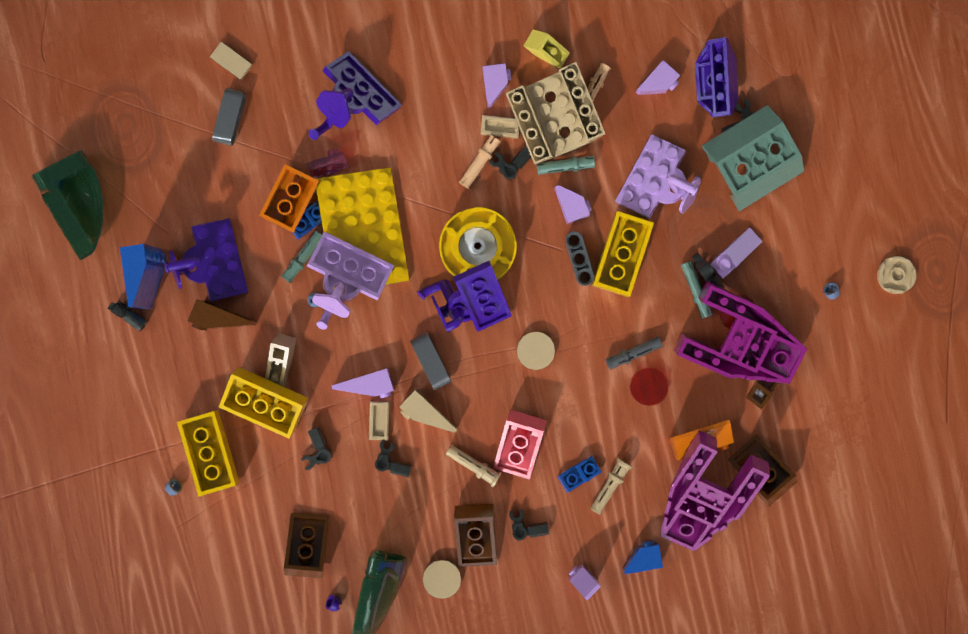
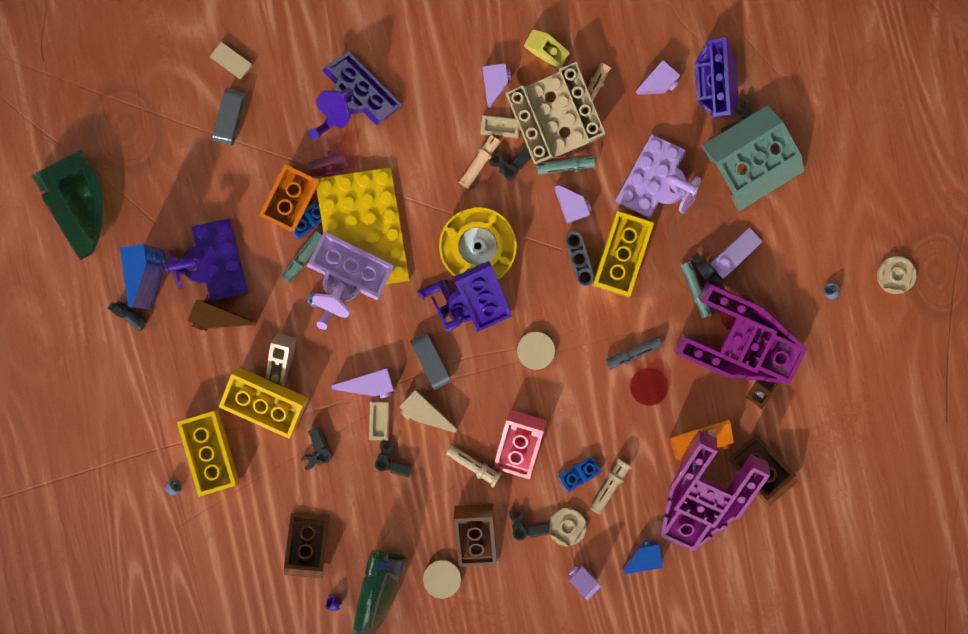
(564, 521): none -> tan tile

